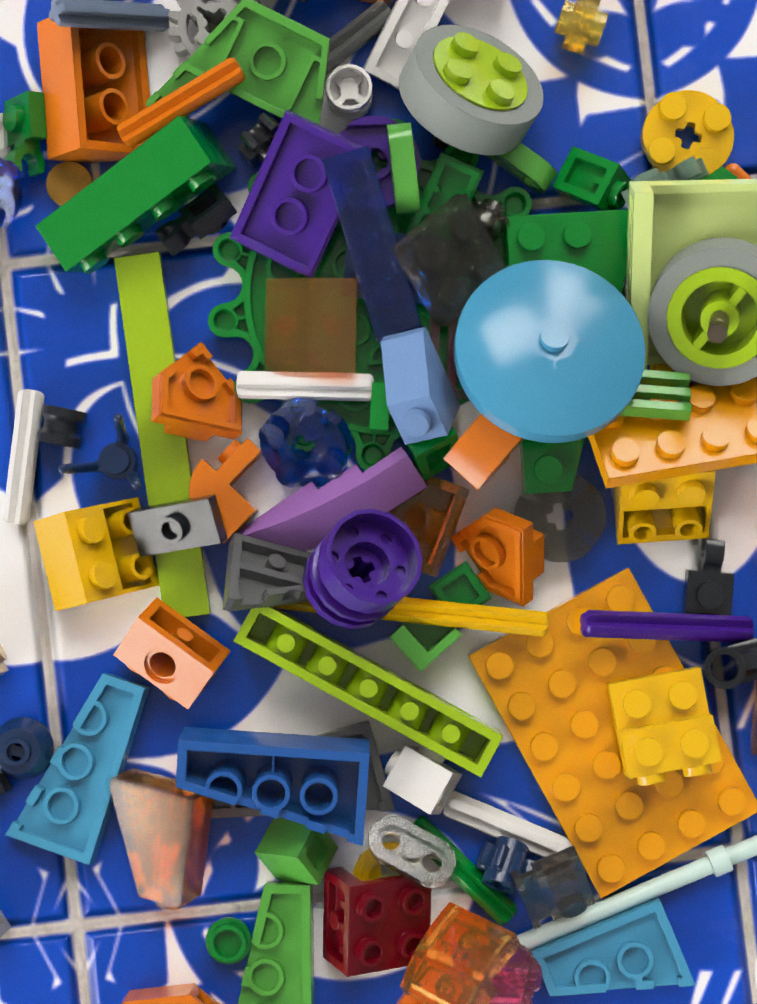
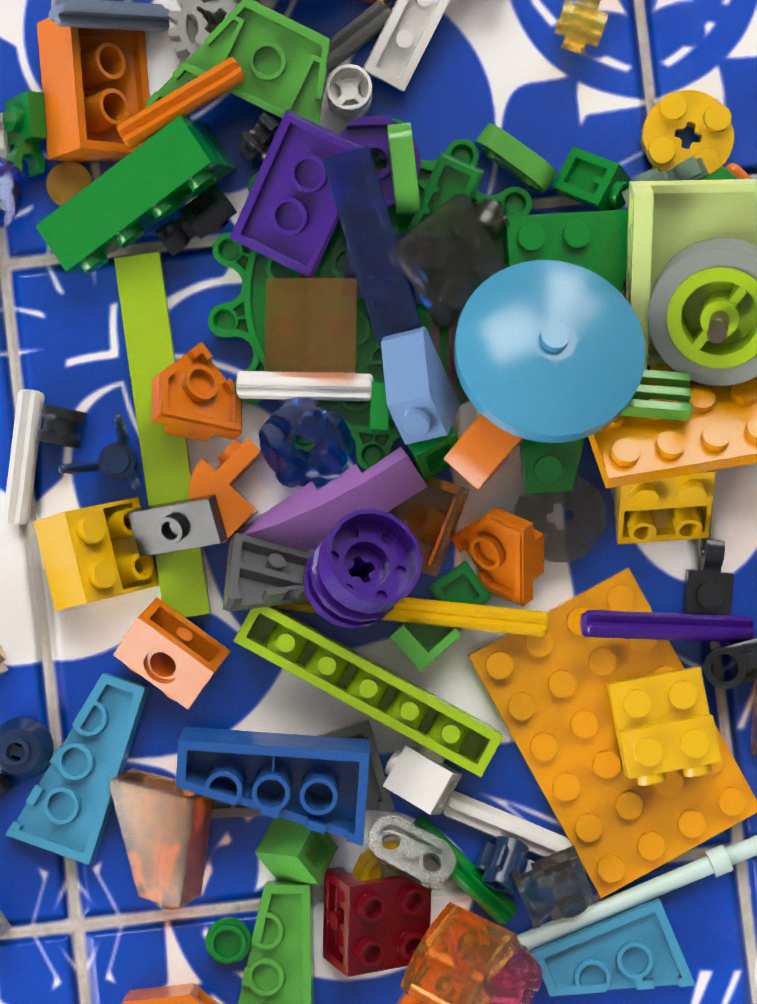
(470, 90): light grey wheel -> none

